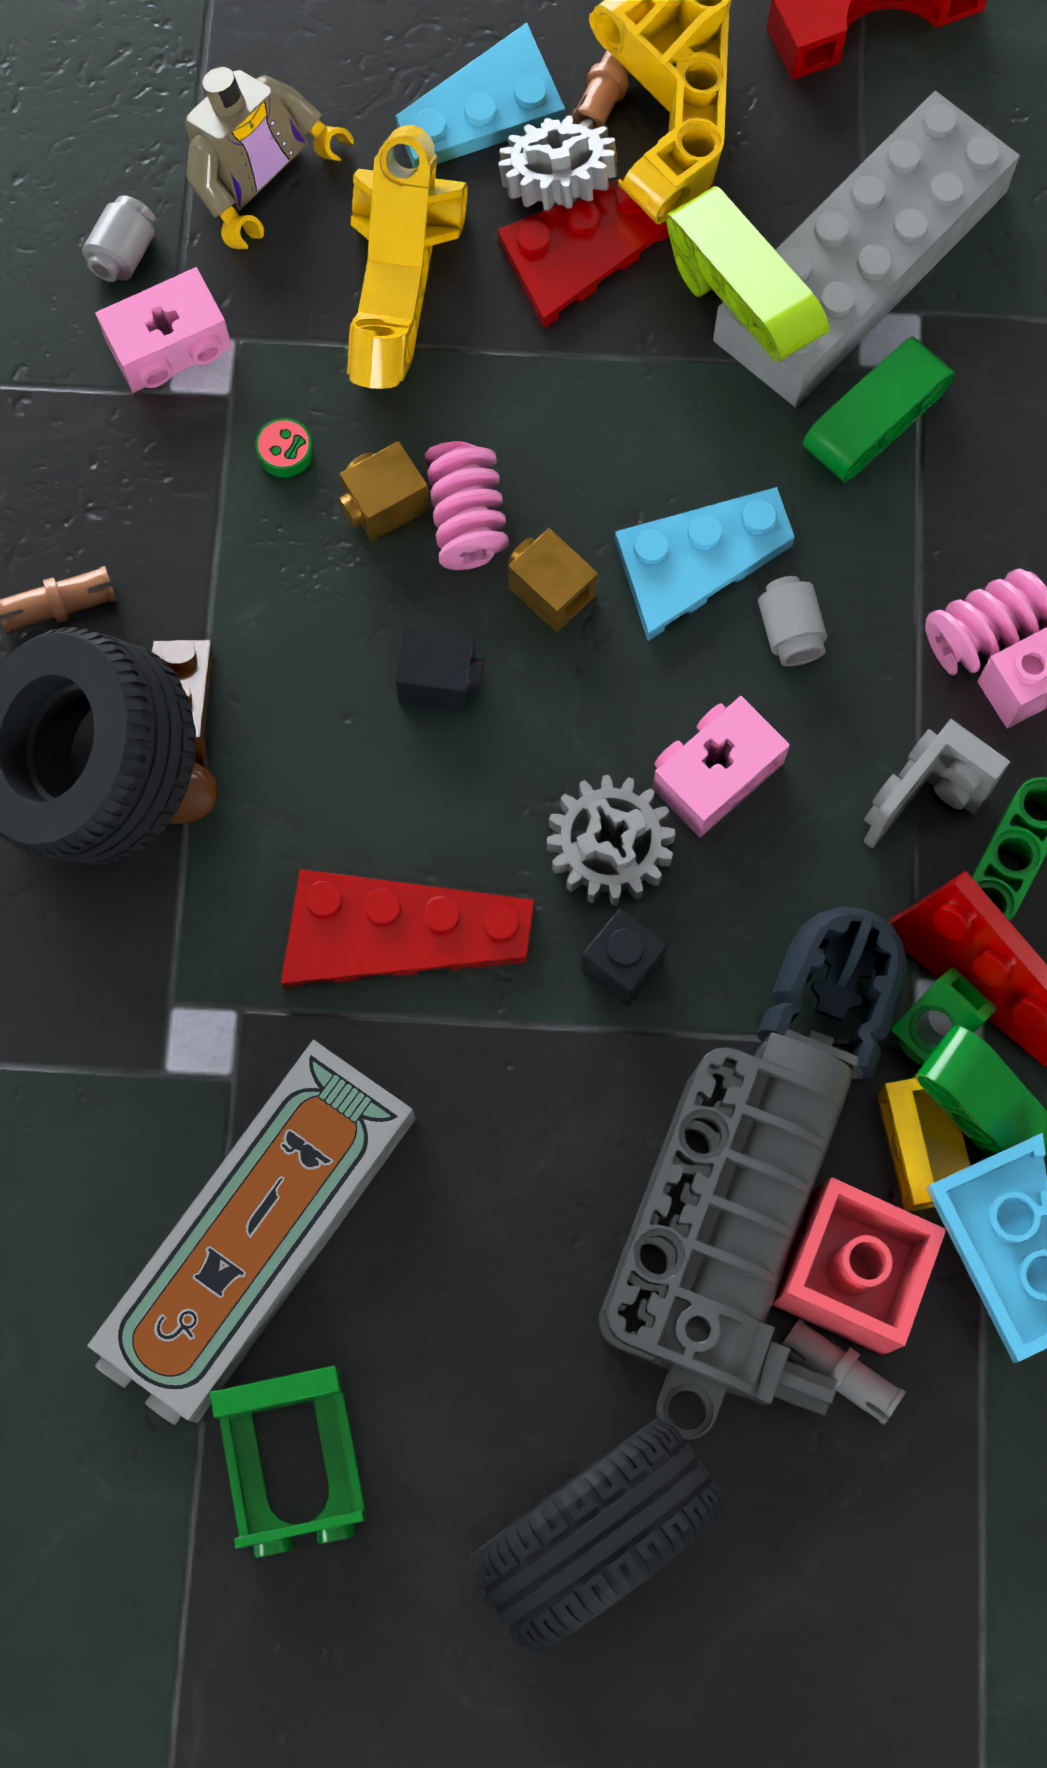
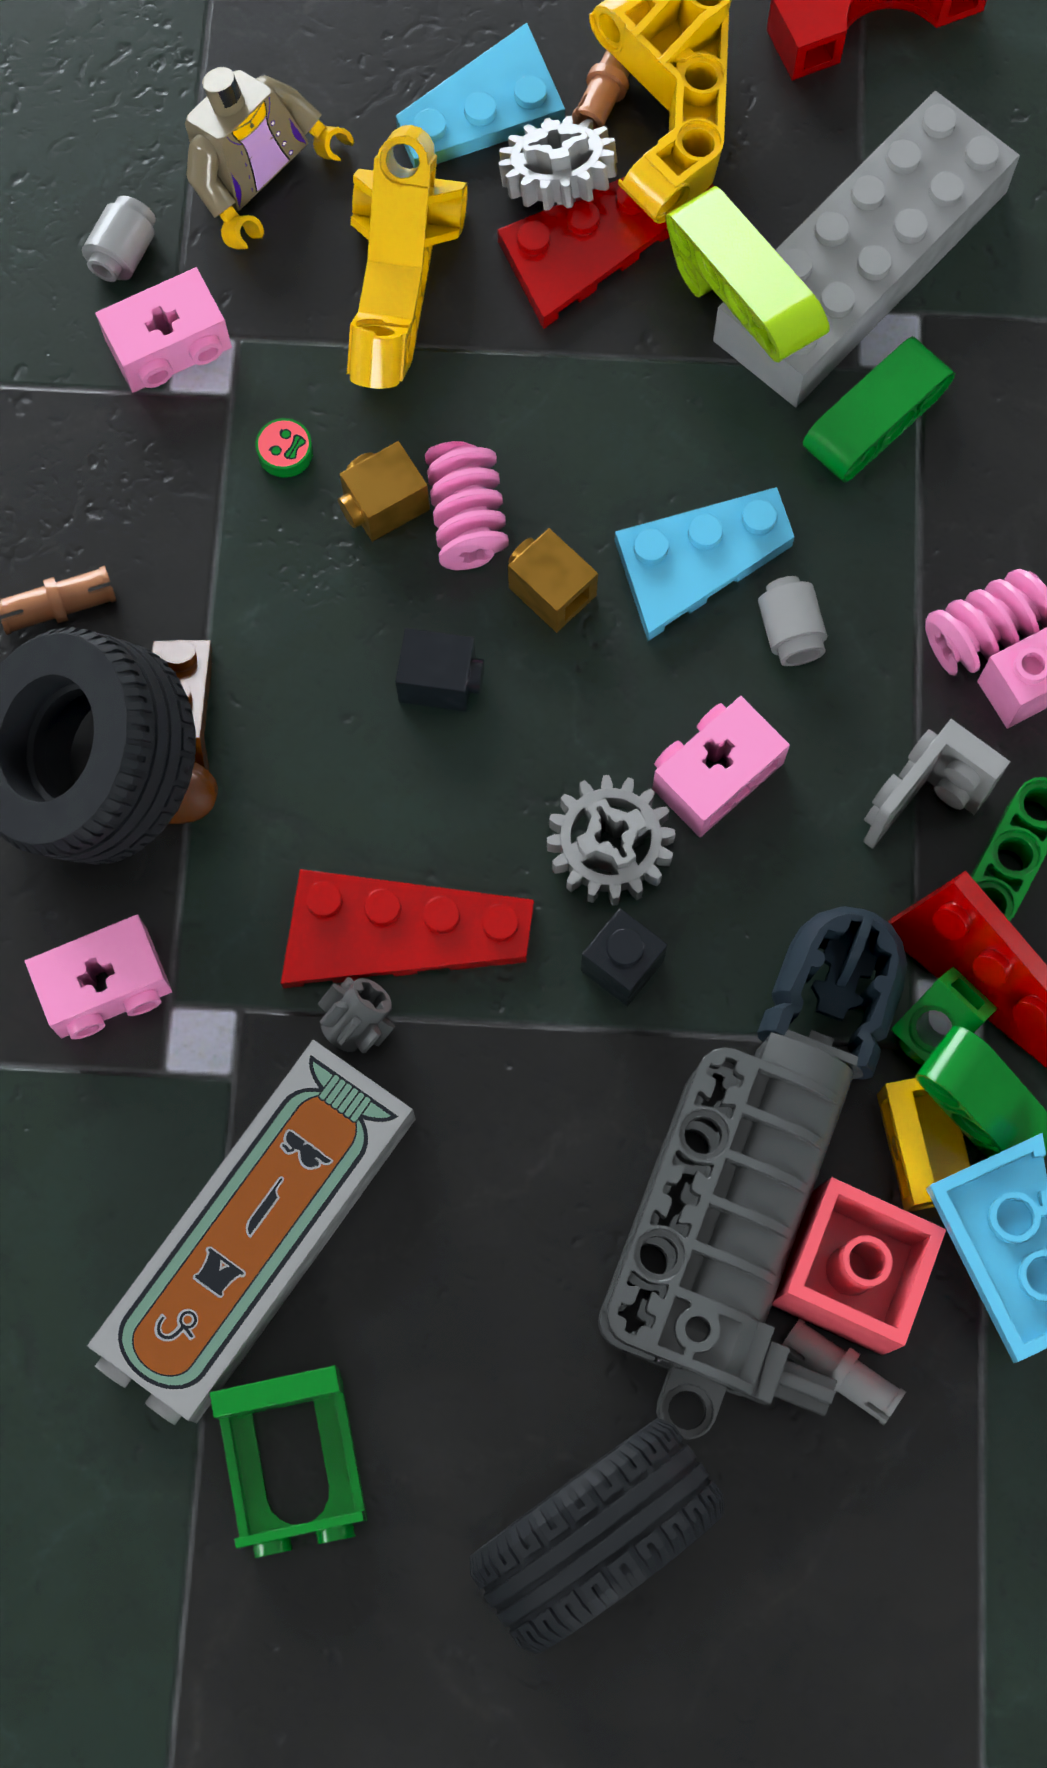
(67, 978): none -> bright pink brick
(356, 1015): none -> dark grey gear

